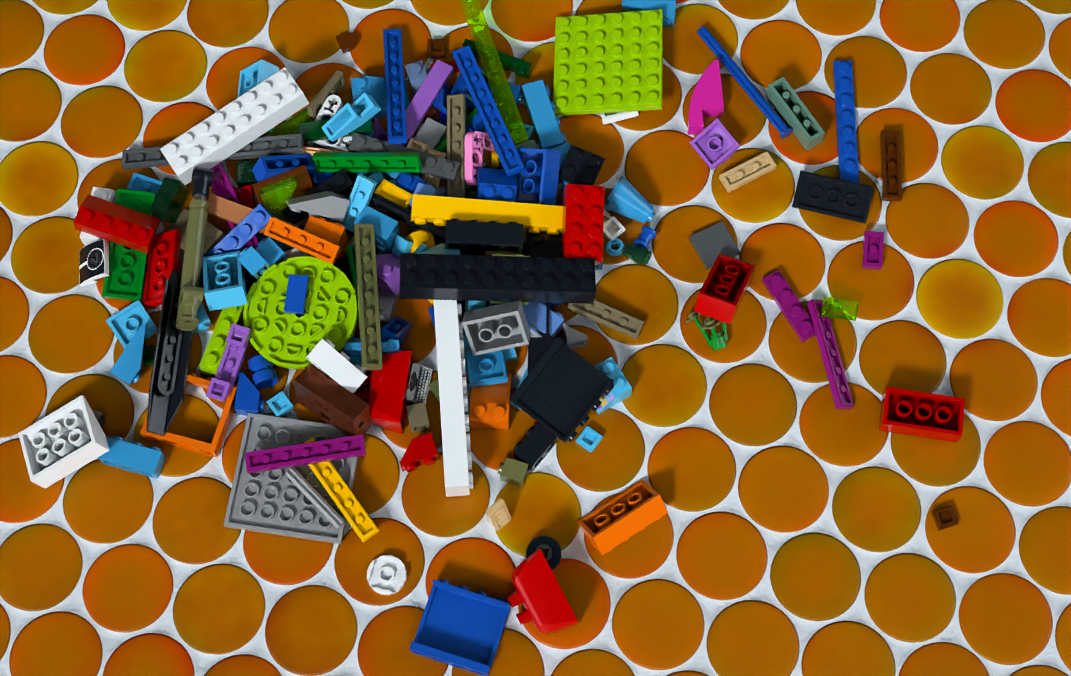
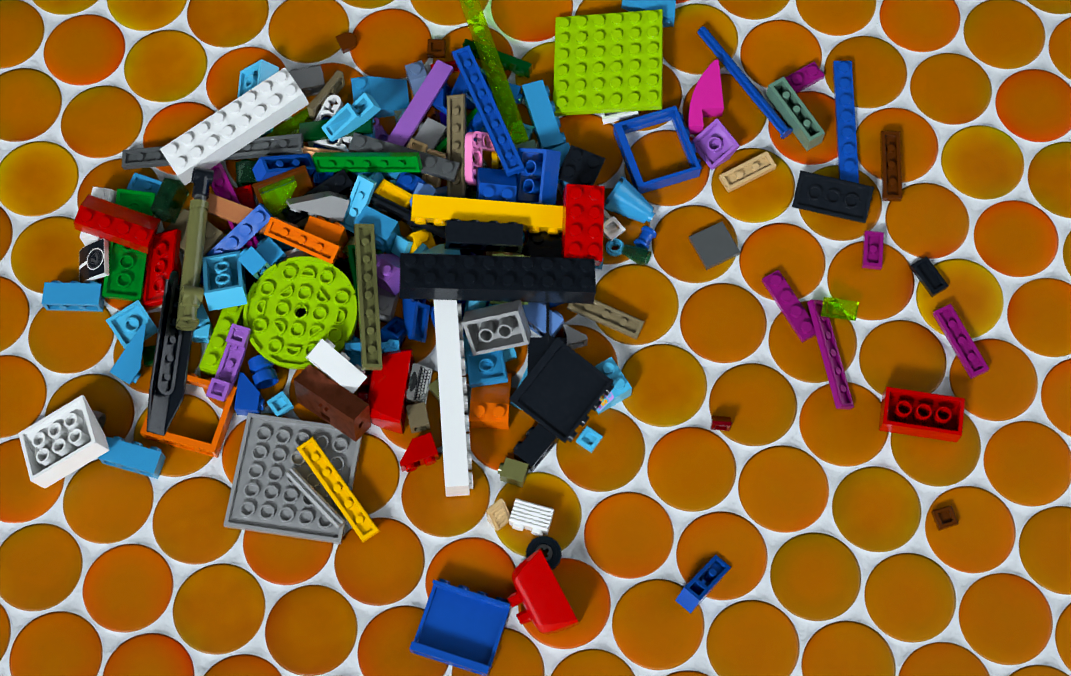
(73, 296): none -> dark azure brick
(202, 334): none -> medium azure slope
(296, 294): blue tile -> none
(305, 453): magenta plate -> none
(309, 79): none -> light grey brick
(386, 575): white tile -> none
(394, 86): blue plate -> none
(416, 318): none -> blue slope
(531, 517): none -> white brick
(622, 516): orange slope -> none
(648, 120): none -> blue window
(702, 584): none -> blue slope
(717, 340): green plant -> none
(720, 423): none -> dark red slope
(724, 288): red brick -> none
(805, 77): none -> magenta plate
(929, 276): none -> black tile
(960, 341): none -> magenta plate

